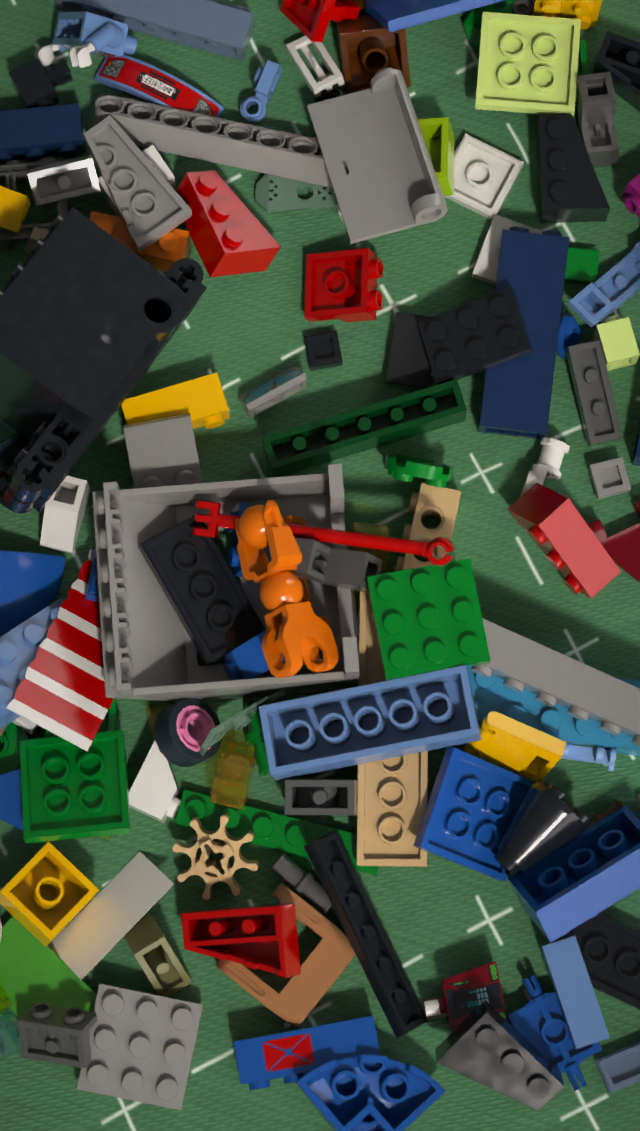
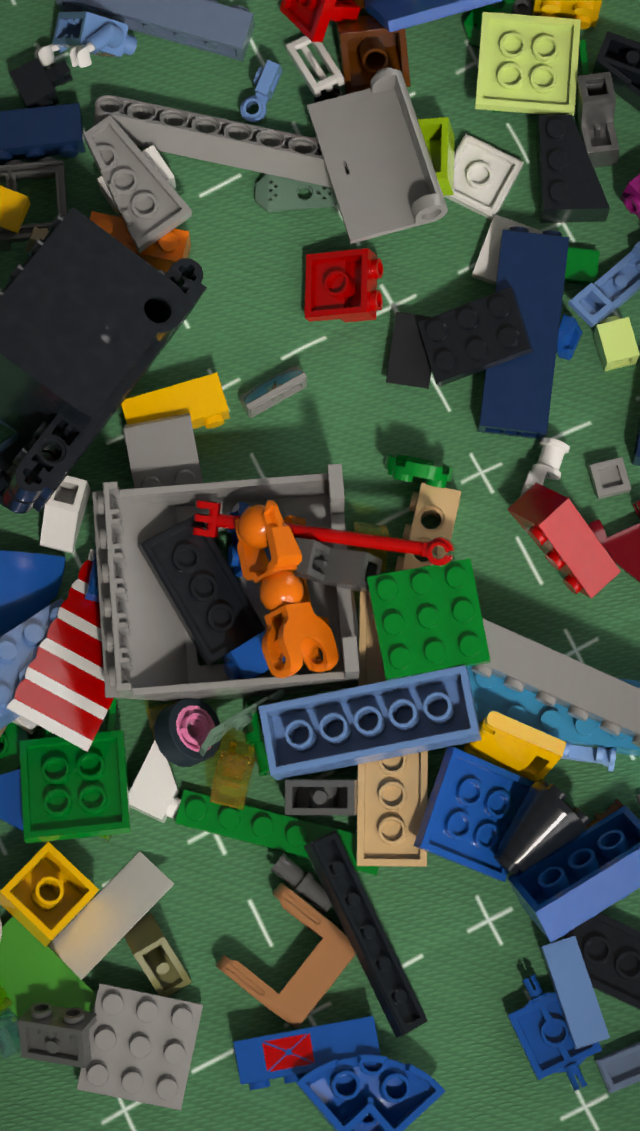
(63, 180): light grey slope -> none
(154, 86): slope -> none
(213, 870): tan gear -> none
(224, 228): red wedge -> none
(250, 935): red wedge -> none
(323, 350): black tile -> none
(364, 428): dark green brick -> none
(465, 993): torso -> none
(499, 1057): black wedge -> none
(593, 392): dark grey plate -> none

